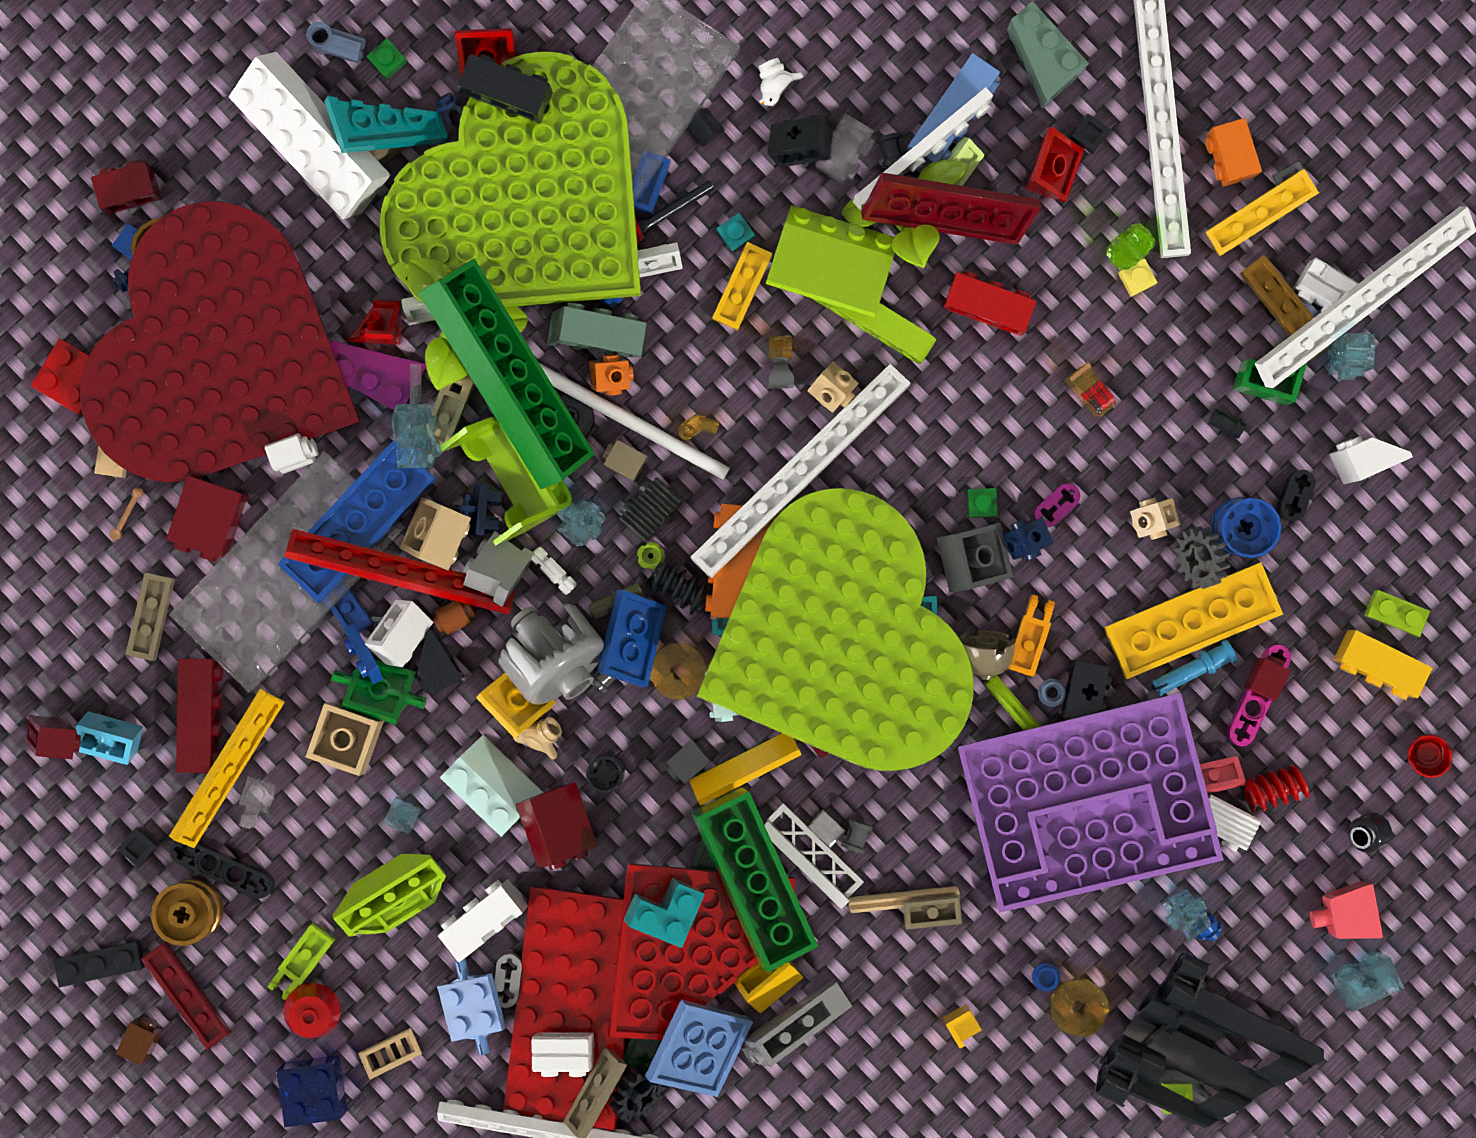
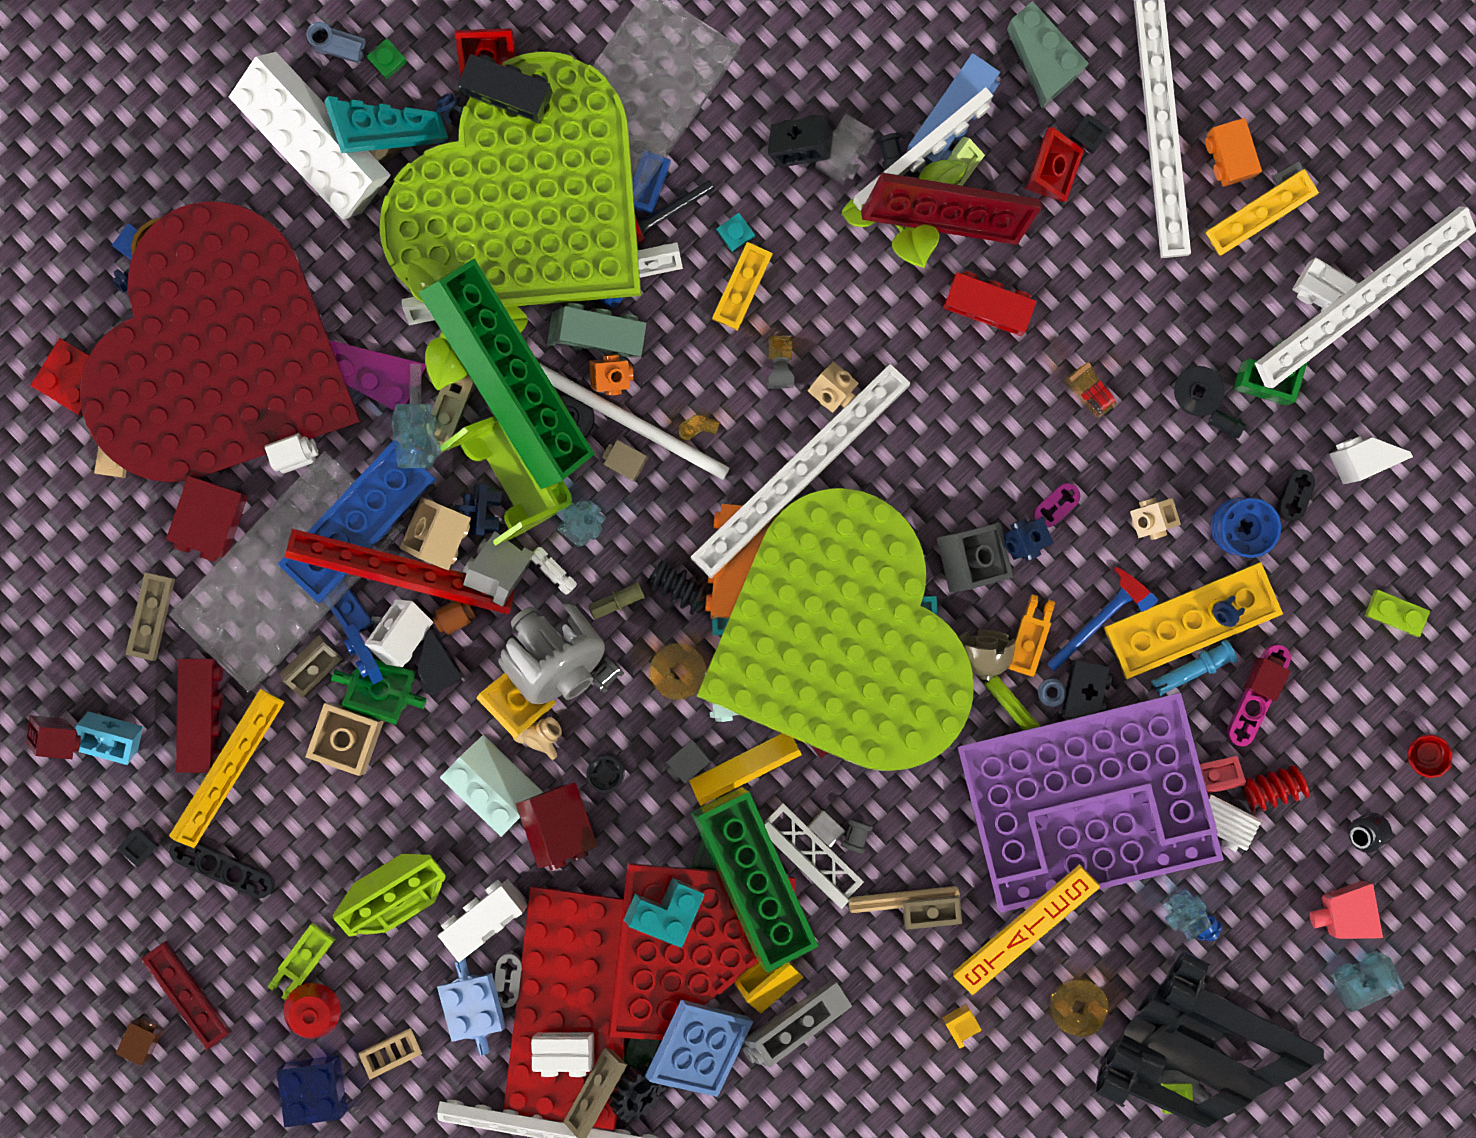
(98, 963): black plate -> none
(116, 534): medium nougat hinge -> none
(126, 187): dark red brick -> none
(177, 901): pearl gold wheel -> none
(257, 797): clear plate -> none
(310, 666): none -> dark tan slope
(380, 324): red slope -> none
(402, 815): clear light blue plate -> none
(631, 638): blue plate -> none
(644, 551): lime plate -> none
(650, 508): pearl dark grey brick -> none
(704, 127): black slope -> none
(774, 81): white animal -> none
(832, 261): lime slope -> none
(890, 330): lime beam -> none
(982, 503): green plate -> none
(1026, 929): none -> yellow tile
(1046, 977): blue plate -> none
(1130, 246): clear neon green gear -> none
(1130, 590): none -> blue piece
(1137, 278): light yellow plate -> none
(1201, 557): dark grey gear -> none
(1202, 378): none -> black piece
(1226, 613): none -> dark blue plate
(1277, 296): pearl gold plate -> none
(1352, 355): clear light blue brick -> none
(1382, 665): yellow brick -> none

